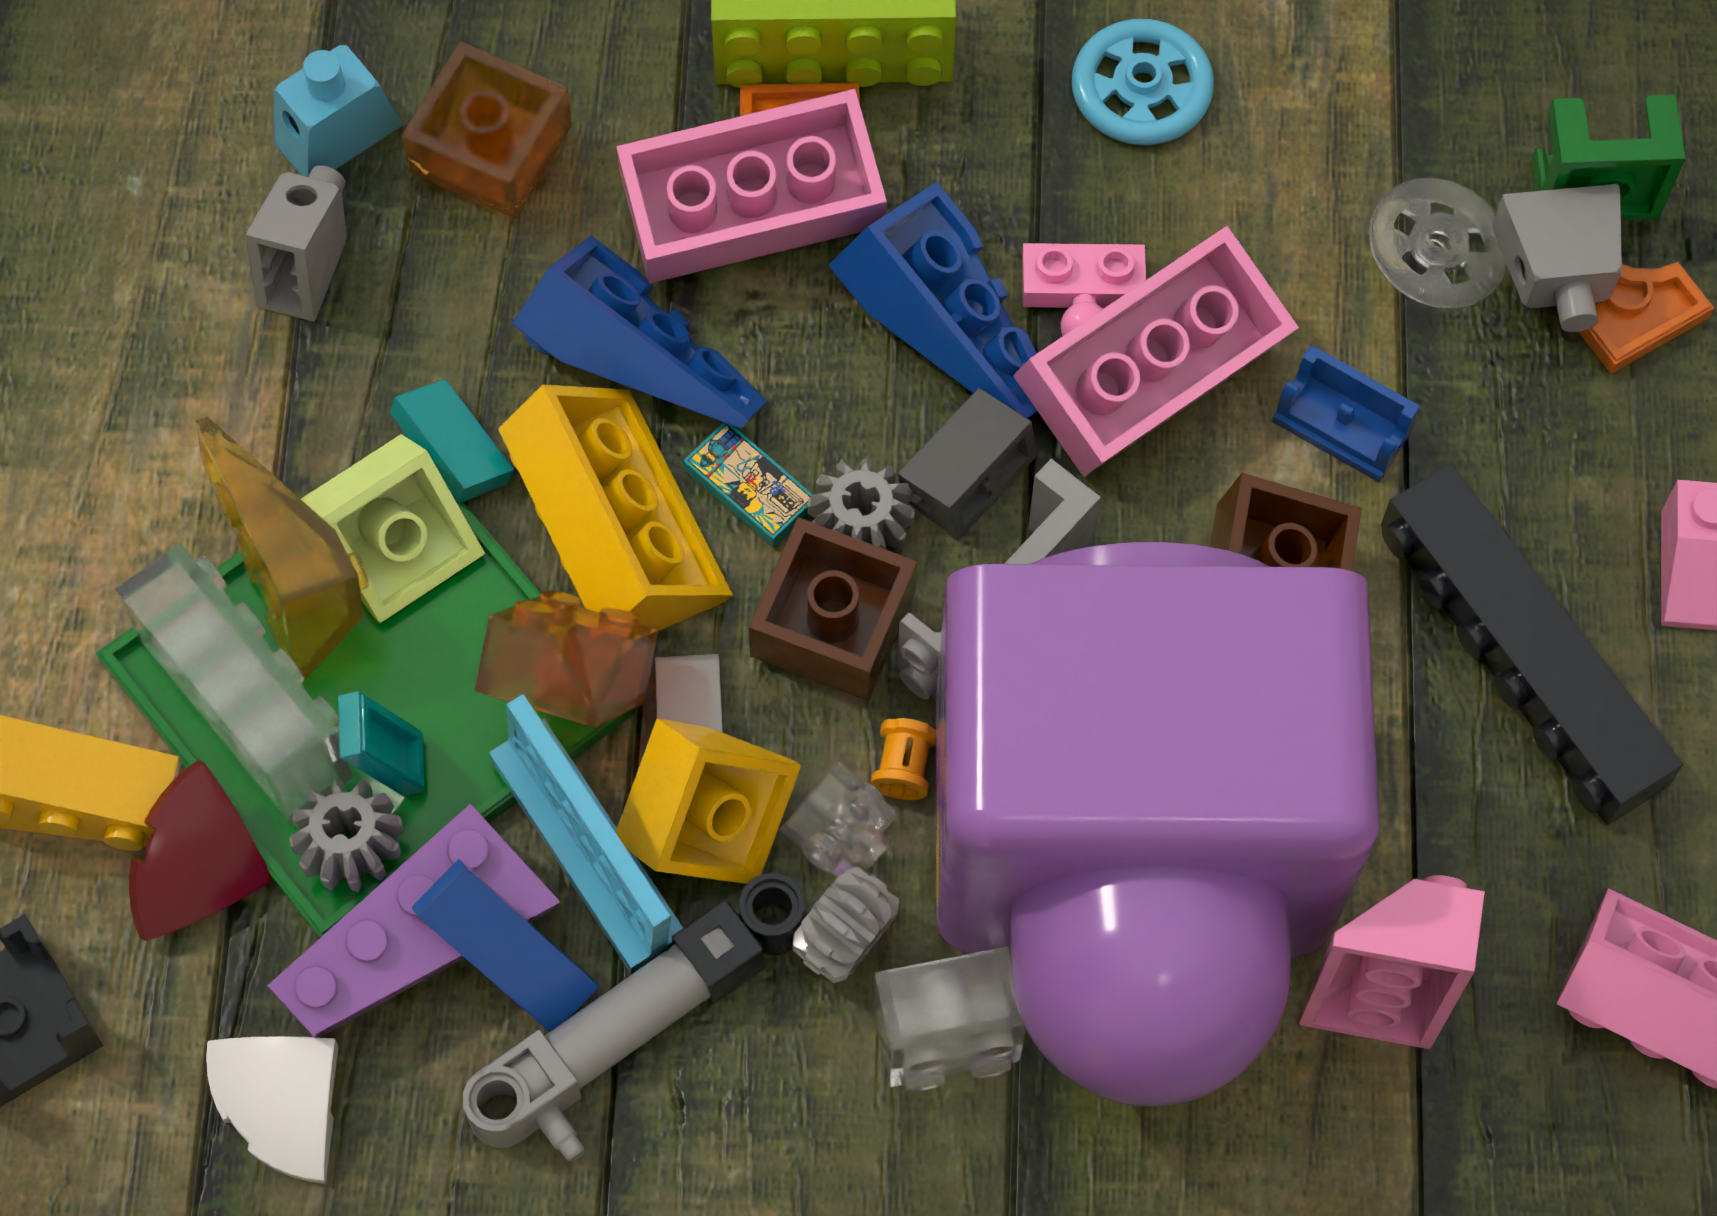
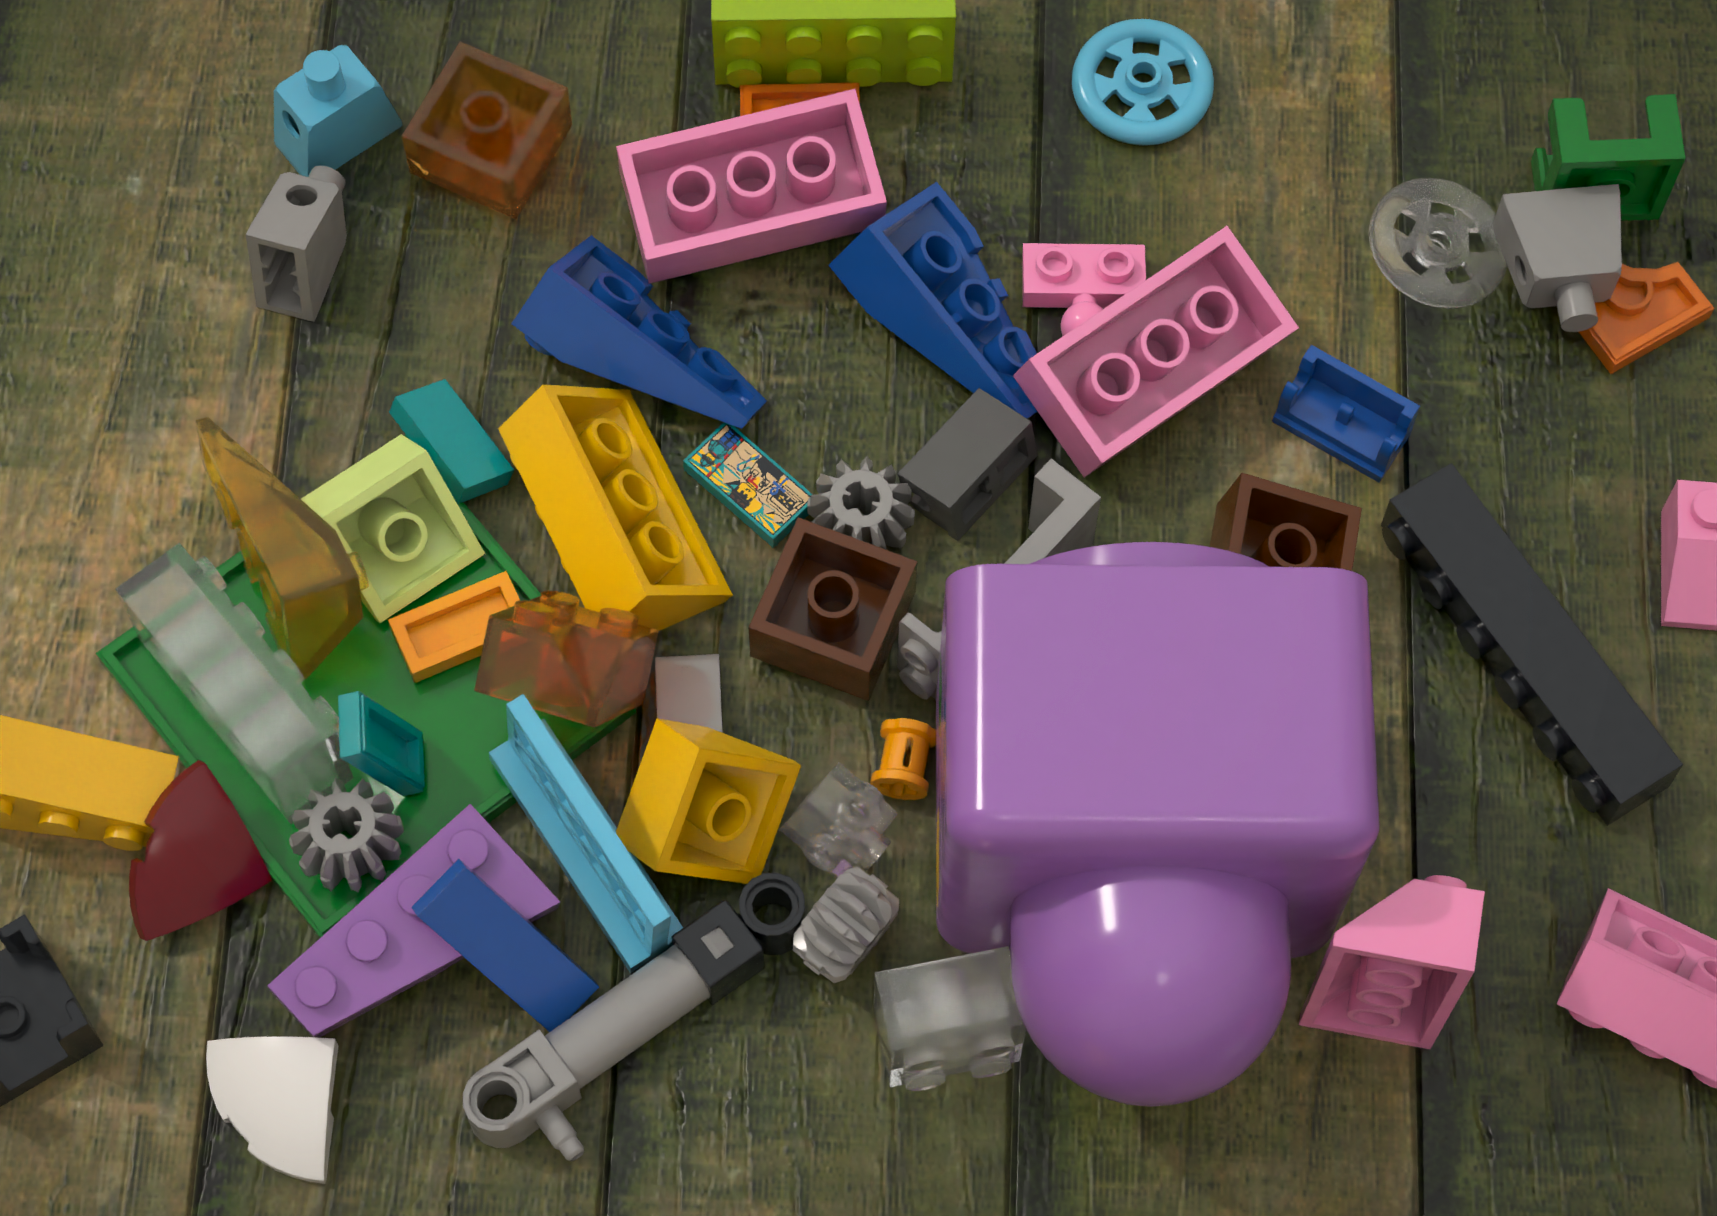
(450, 627): none -> light orange tile

